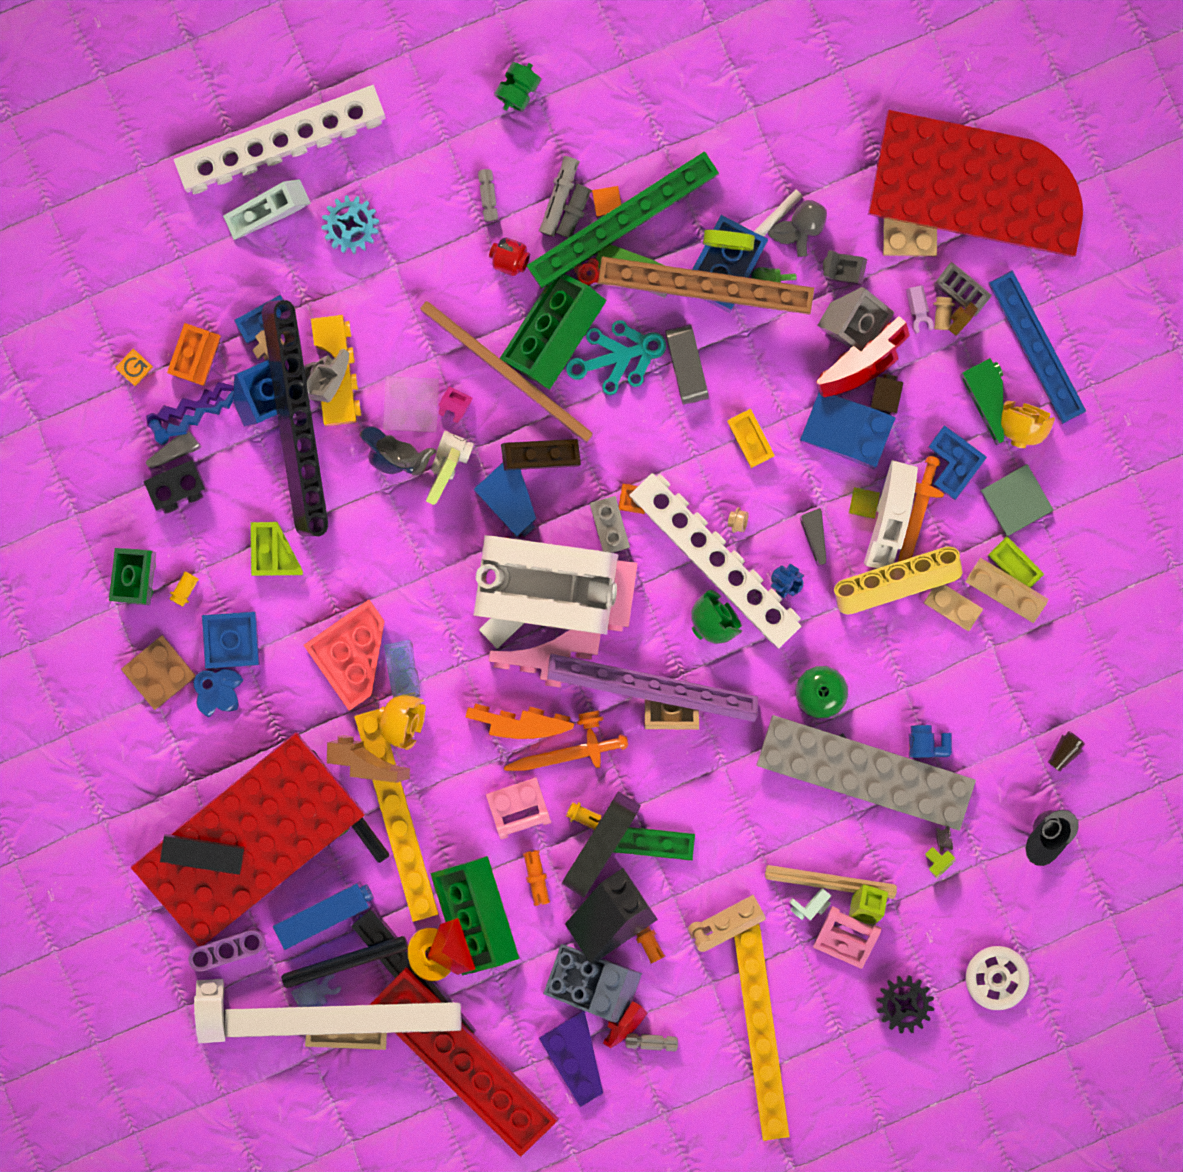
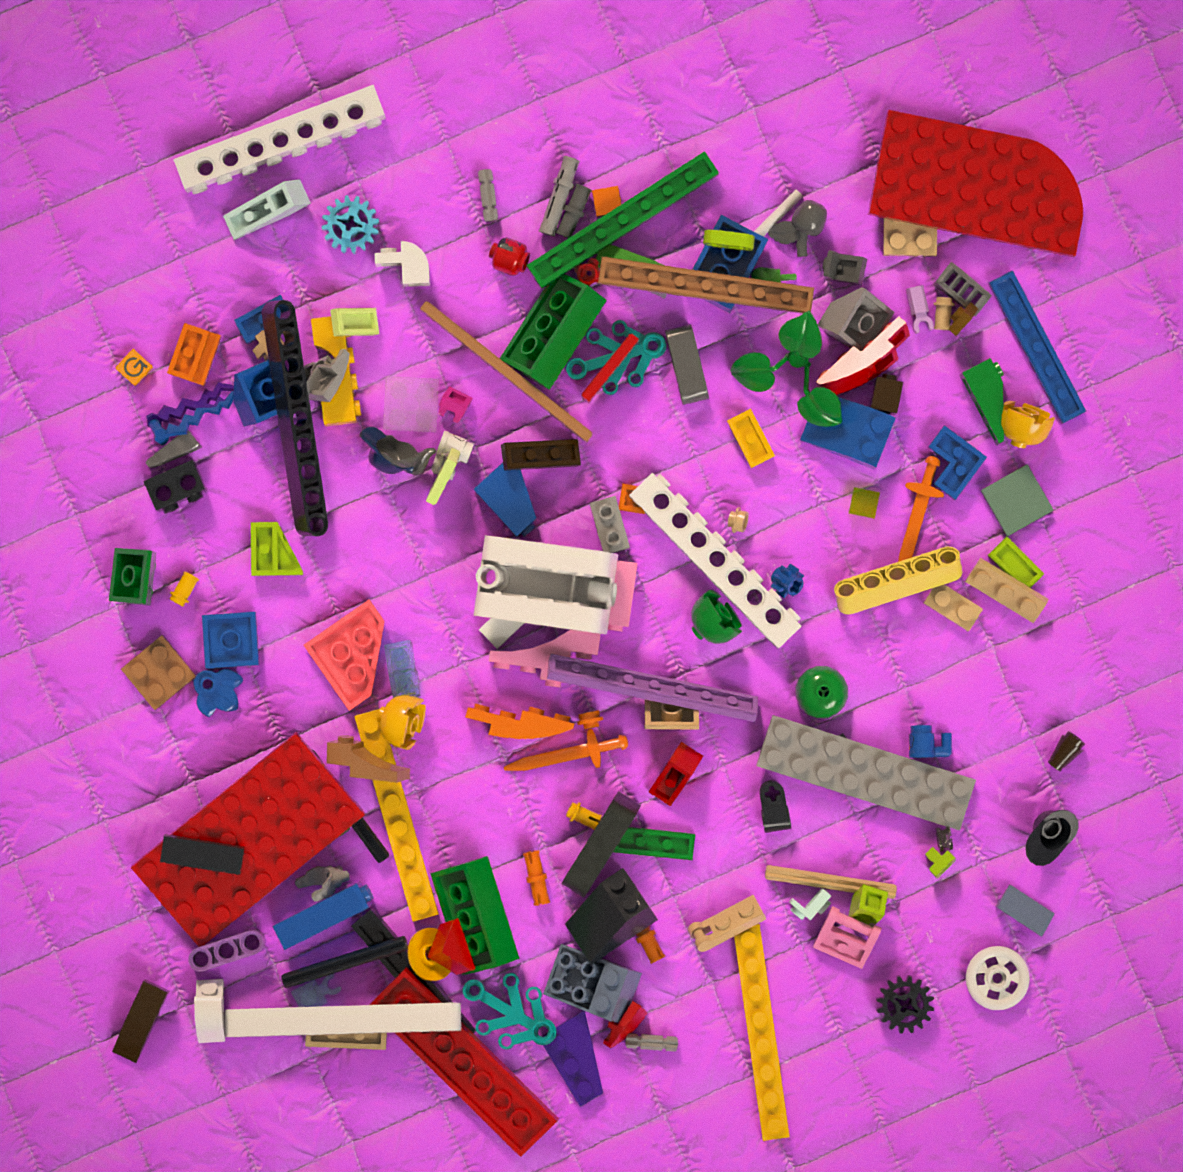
(140, 1020): none -> dark brown slope
(327, 876): none -> light grey helmet
(354, 322): none -> yellowish green tile
(413, 262): none -> white brick
(513, 1014): none -> teal plant
(515, 799): bright pink plate -> none
(516, 89): green wheel -> none
(609, 368): none -> red tile
(676, 773): none -> red slope
(774, 812): none -> black piece
(803, 341): none -> green plant
(813, 527): dark grey slope -> none
(893, 515): white slope -> none
(1025, 910): none -> sand blue slope

